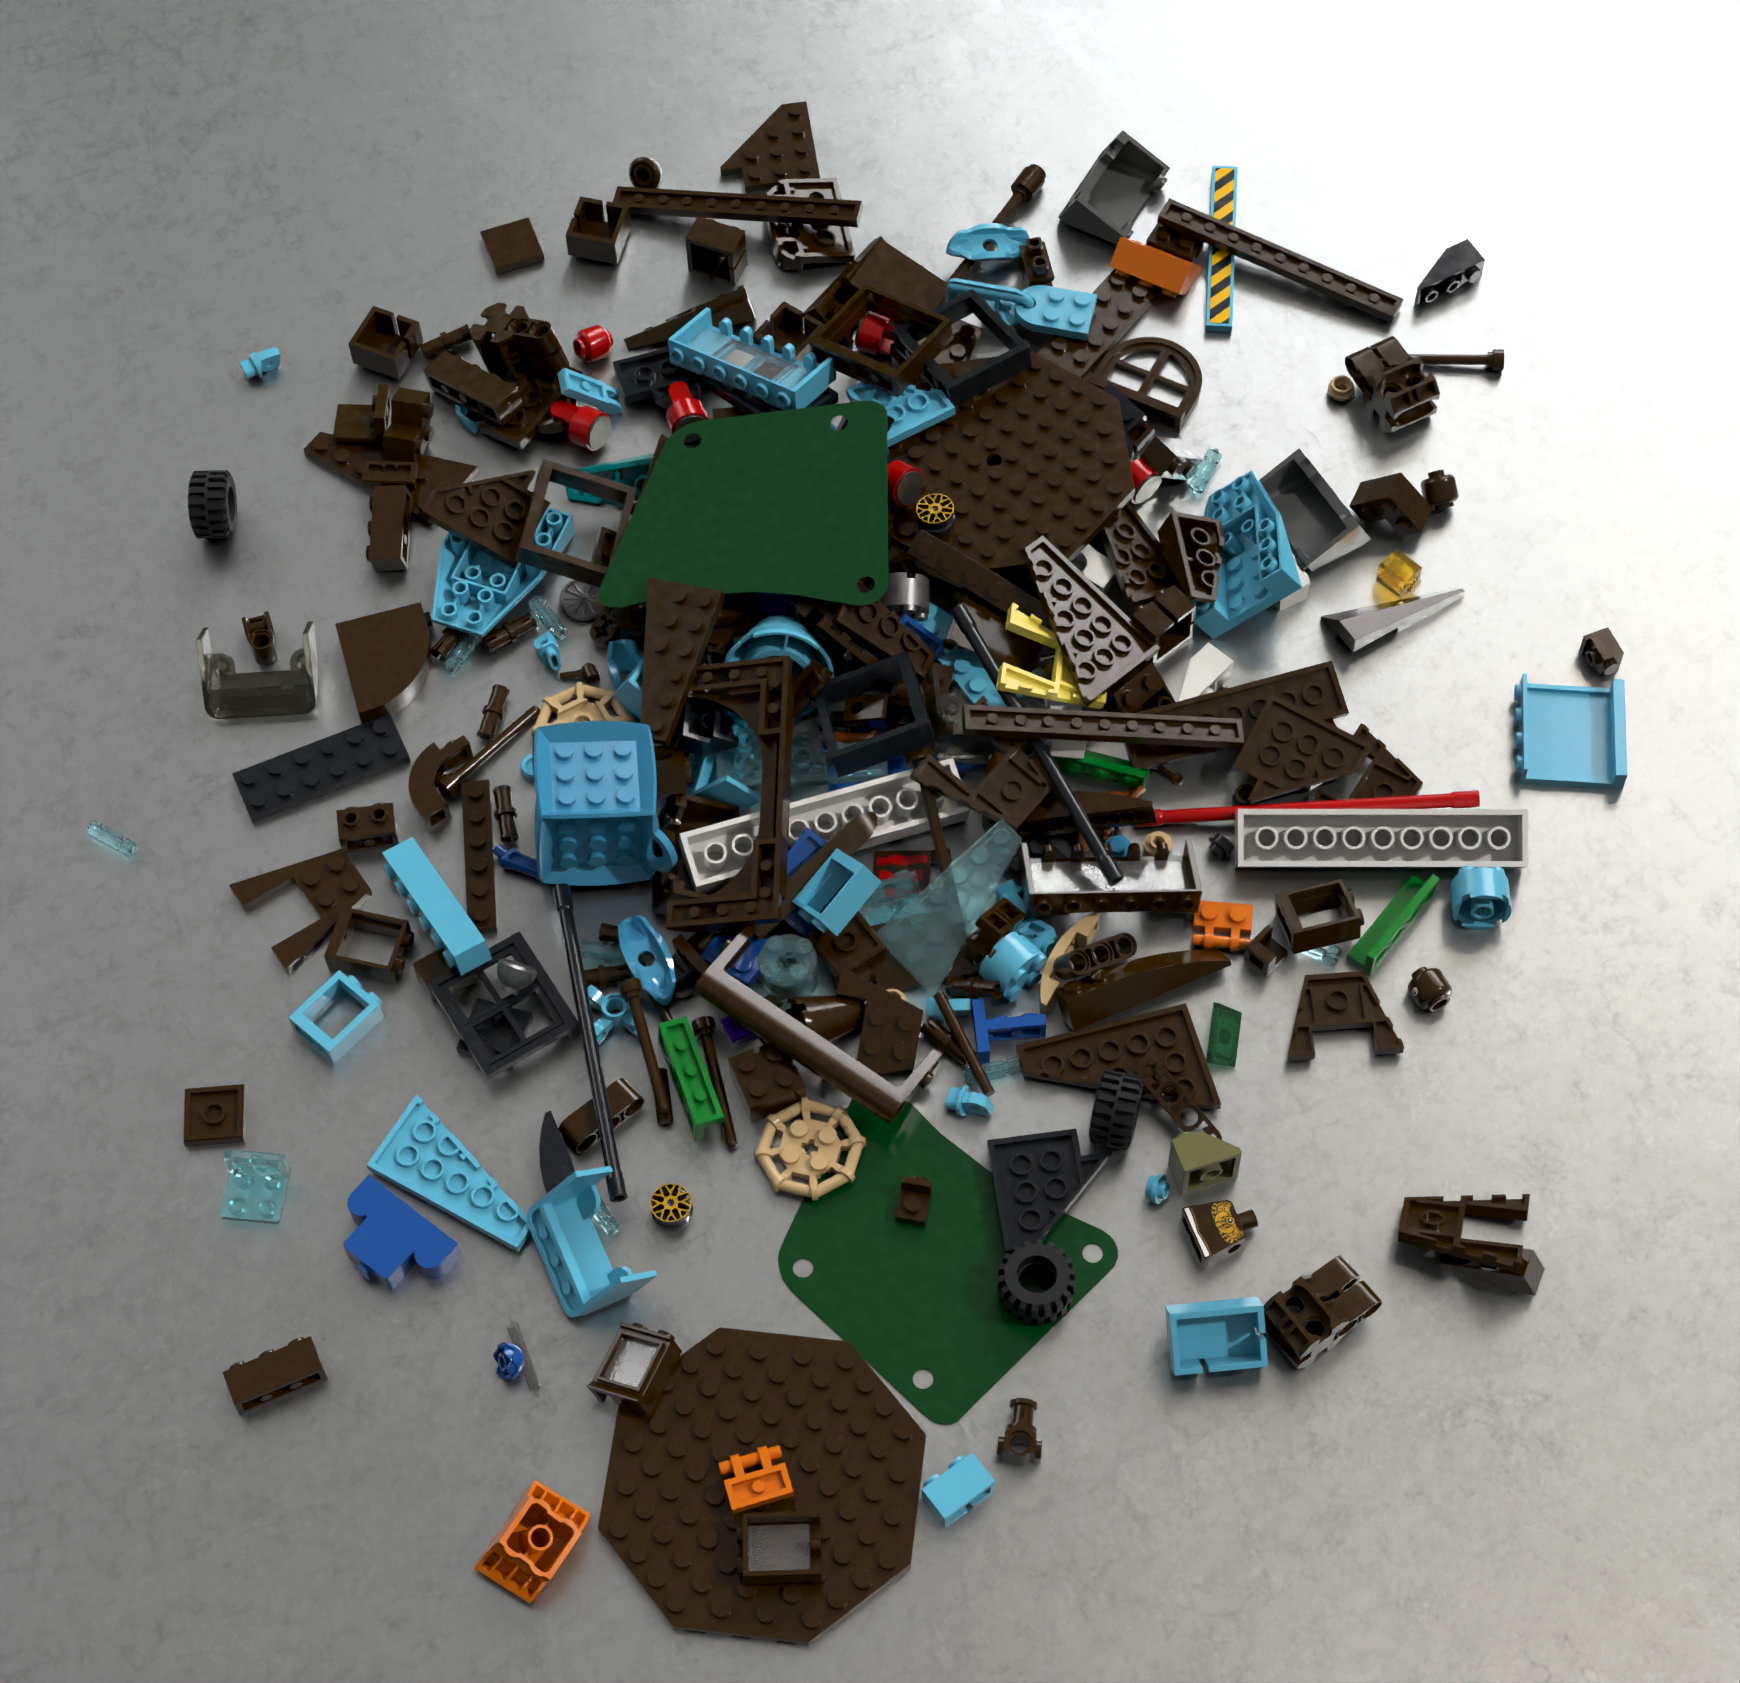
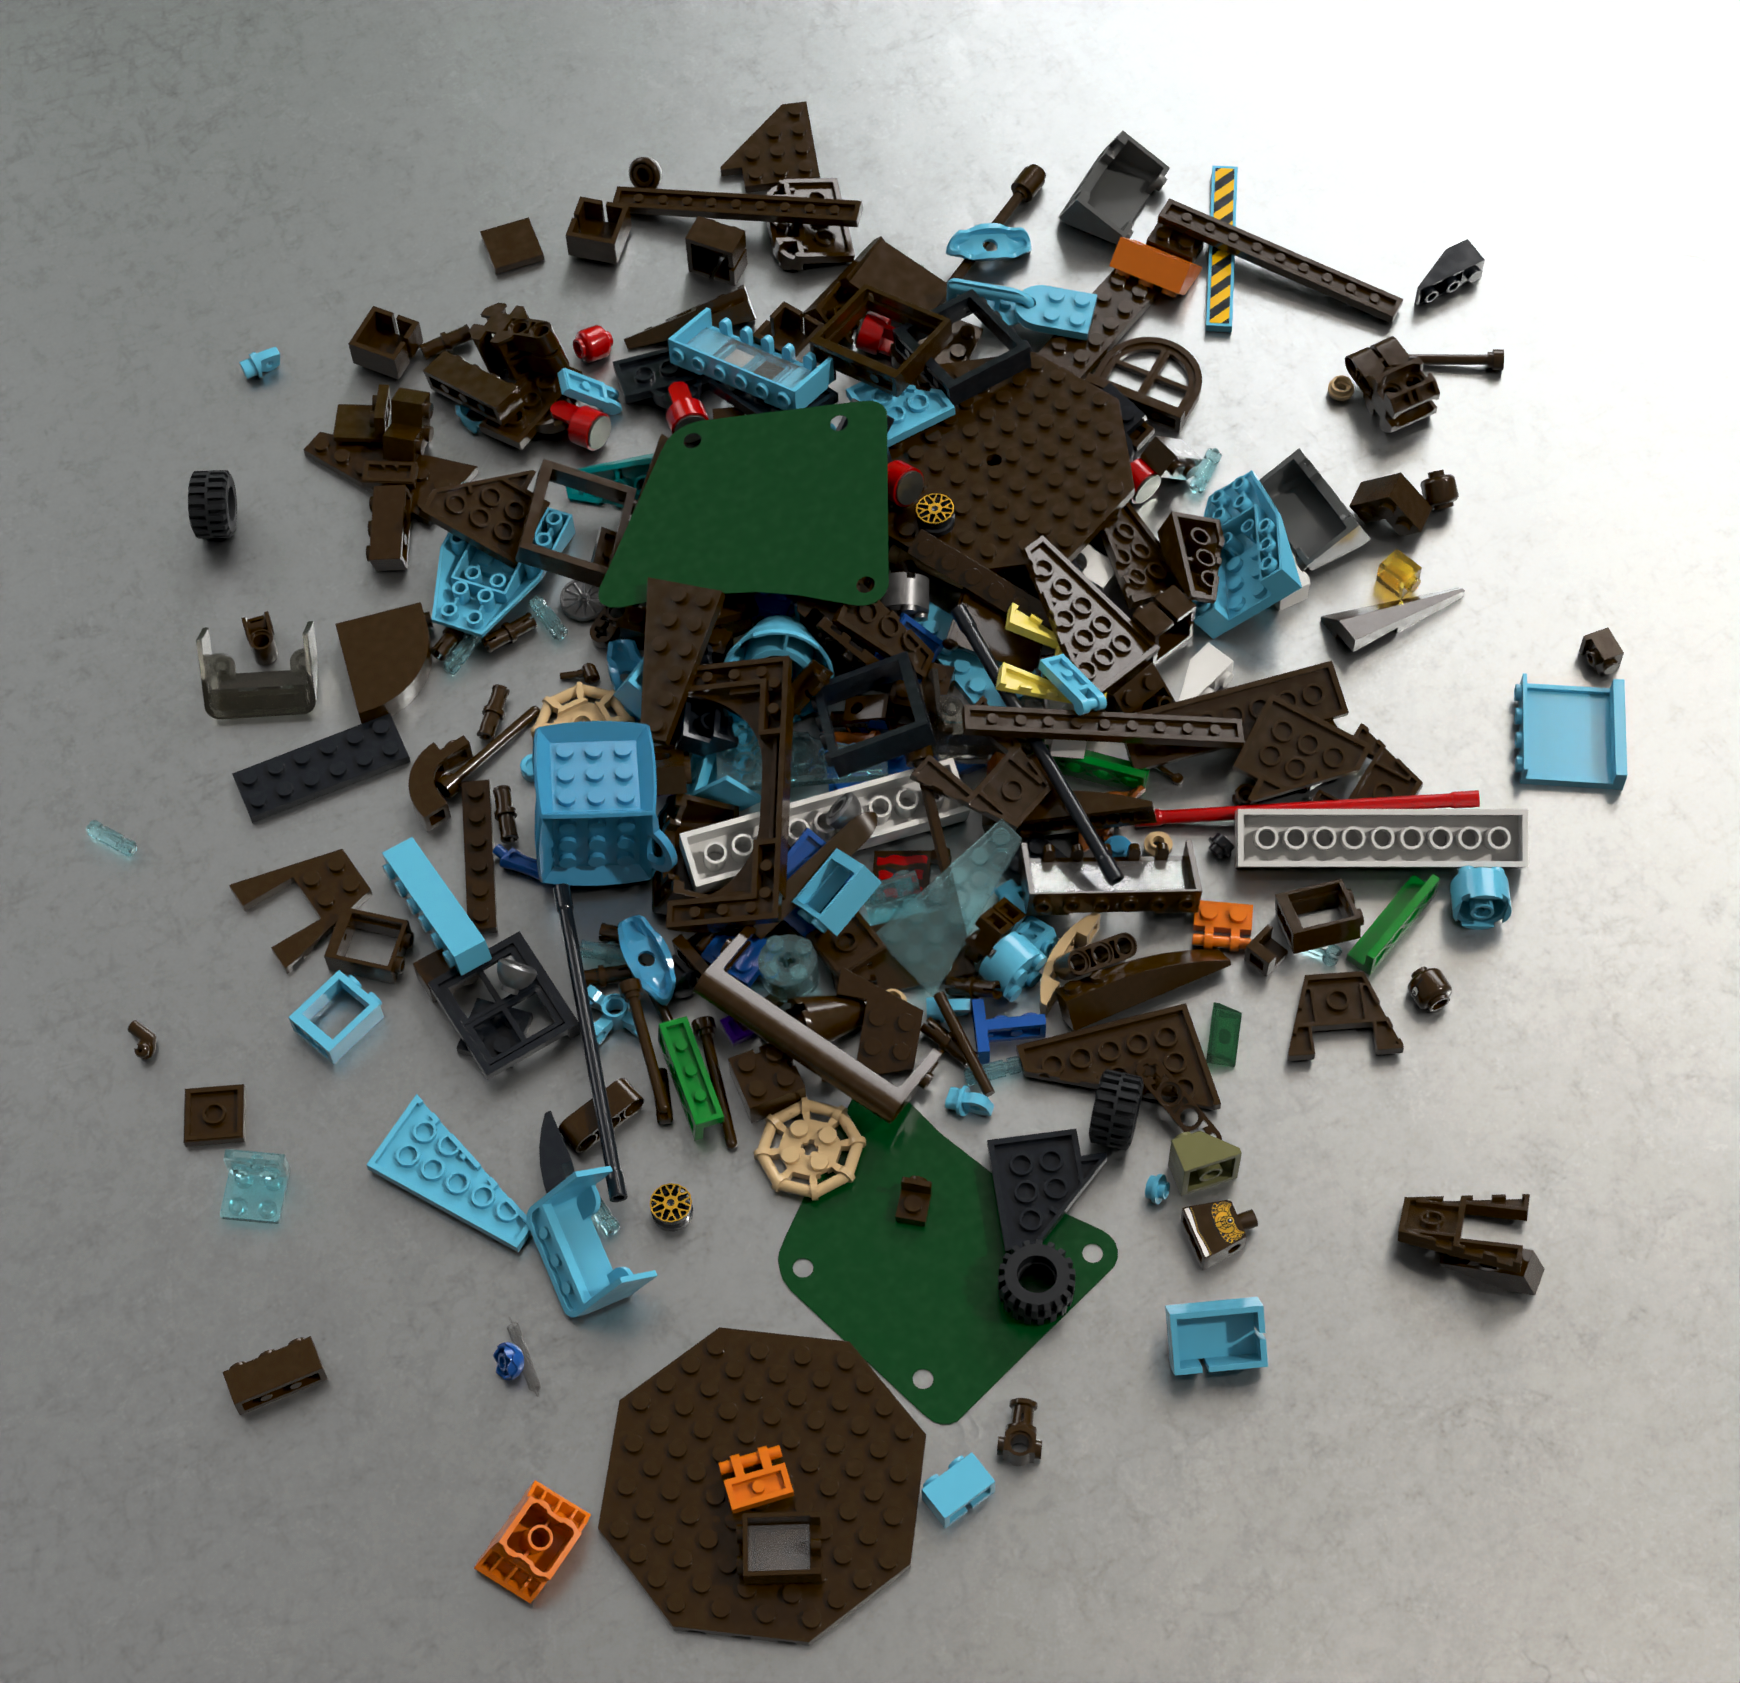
(146, 1041): none -> dark brown arm
(367, 827): dark brown brick -> none
(395, 1238): blue brick -> none
(548, 651): medium azure piece -> none
(636, 1367): dark brown window -> none
(843, 811): none -> flat silver brick
(1035, 263): dark brown hips -> none
(1073, 684): none -> medium azure plate
(1327, 1303): dark brown connector -> none

